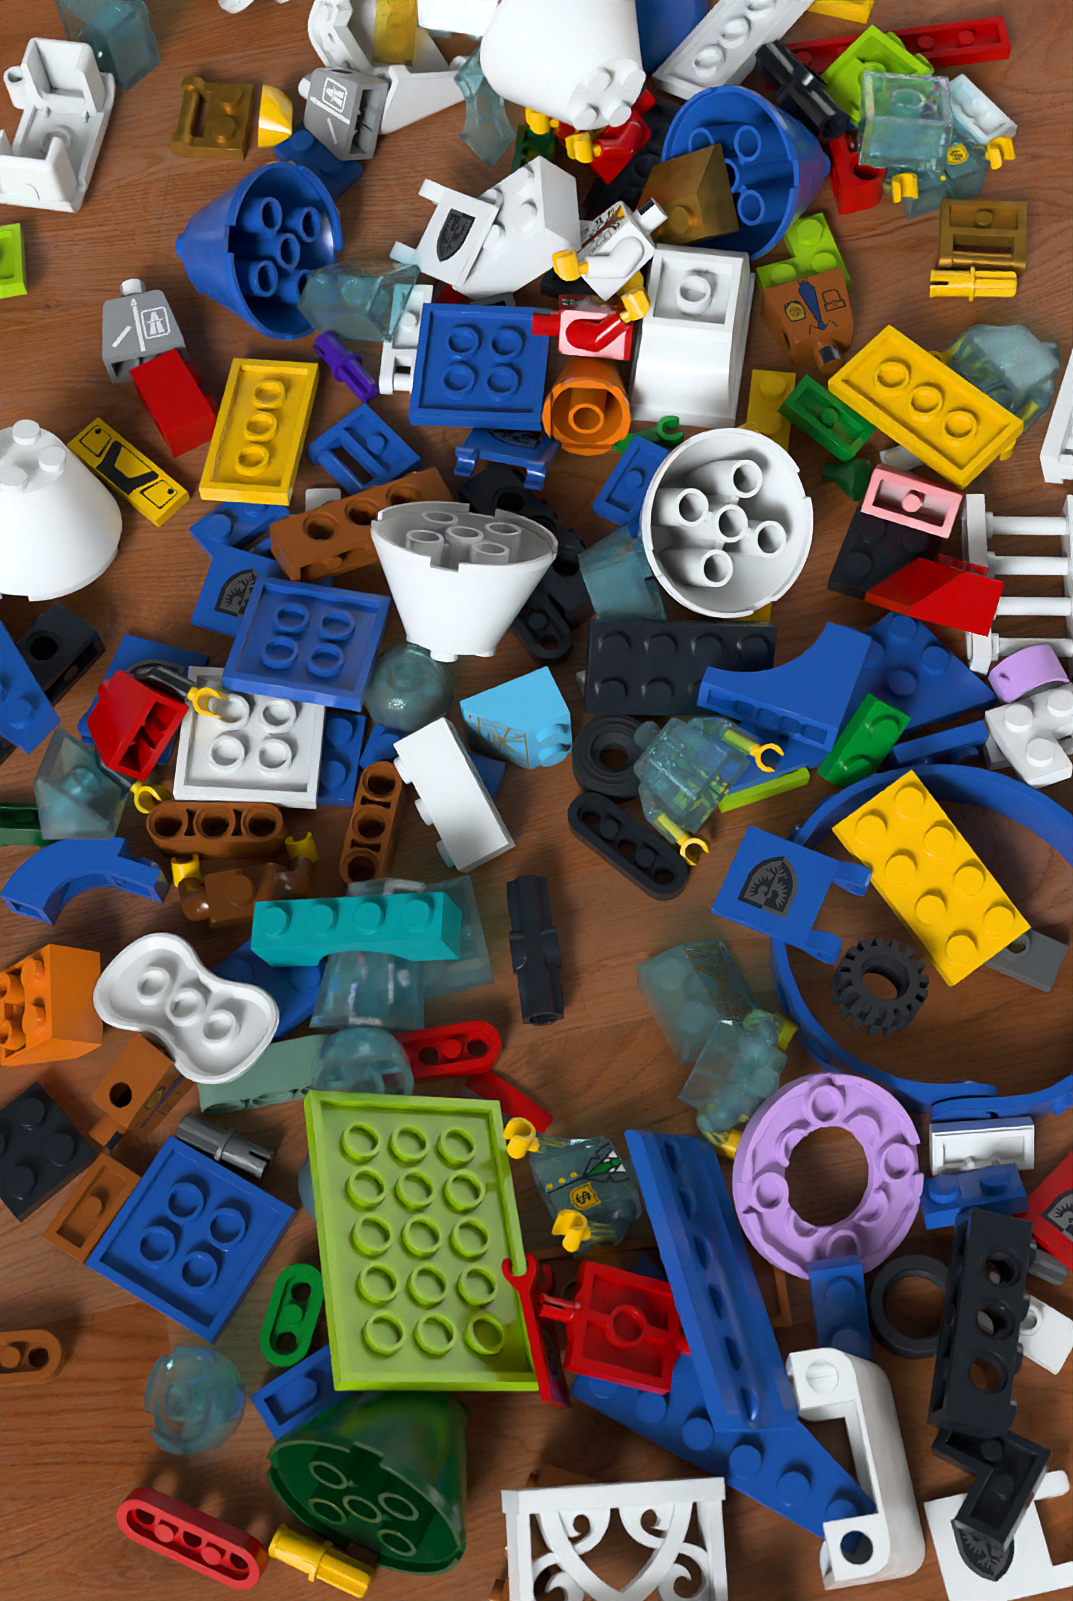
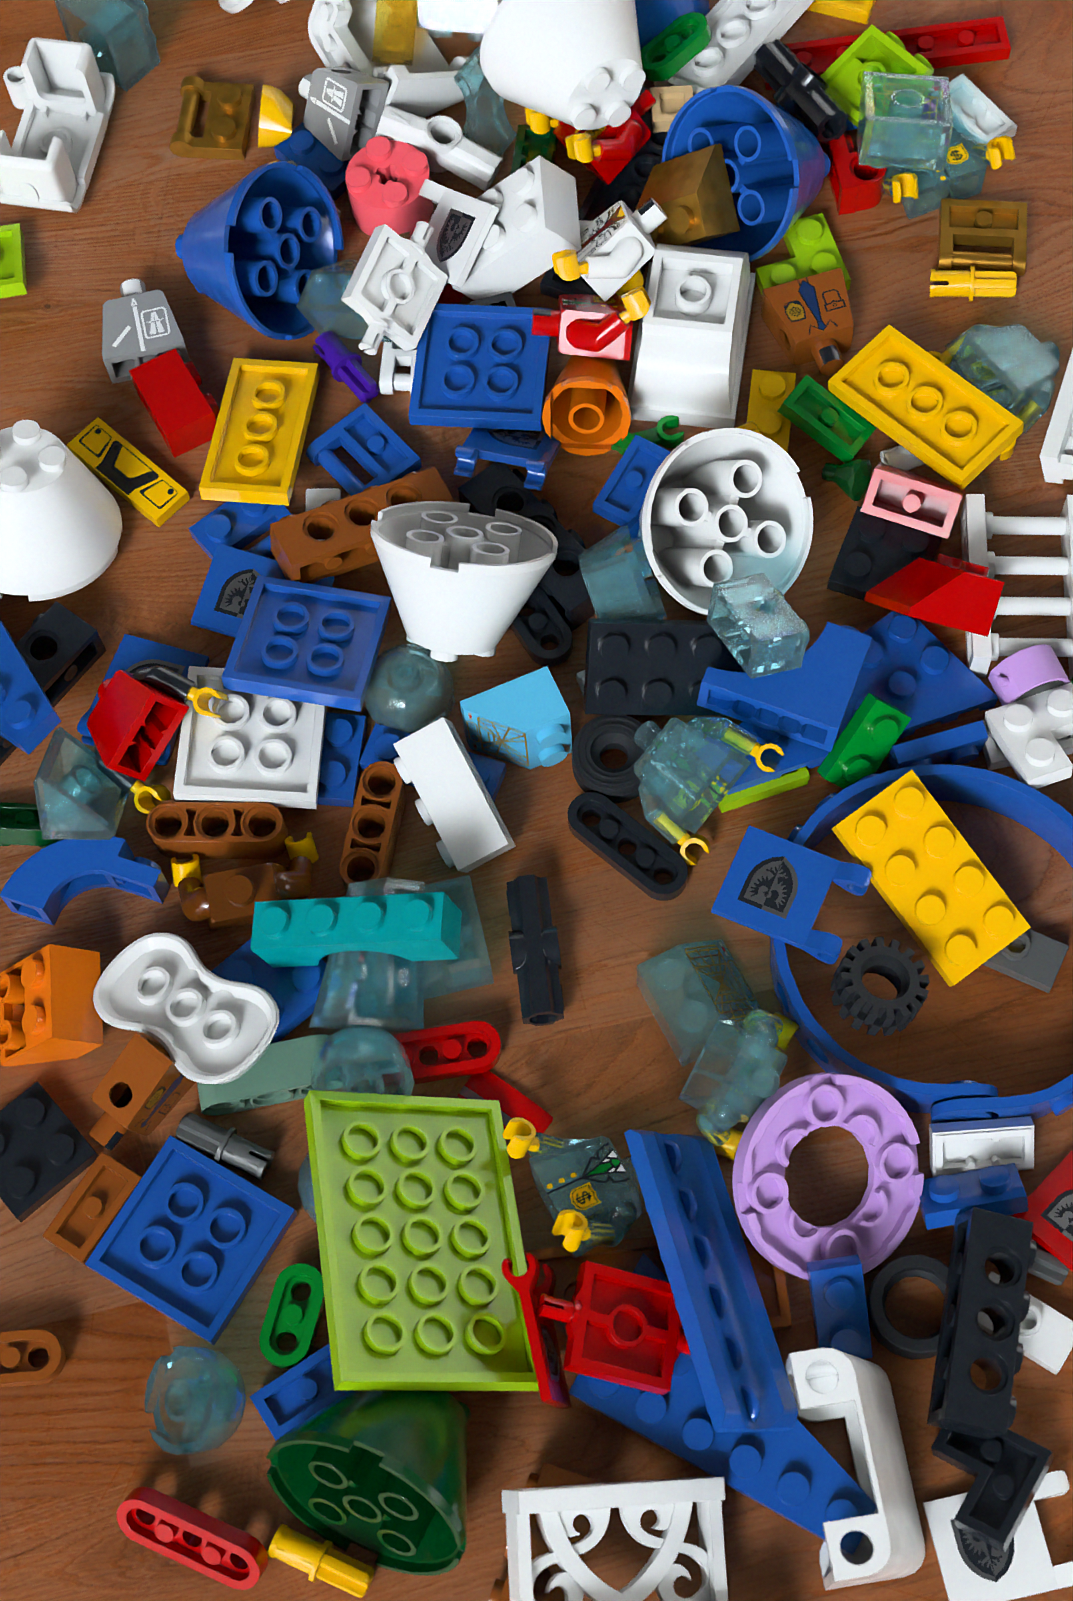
(386, 185): none -> coral brick
(395, 287): none -> white plate
(442, 144): none -> white piece
(668, 103): none -> tan plate
(675, 46): none -> green plate
(757, 625): none -> clear light blue brick

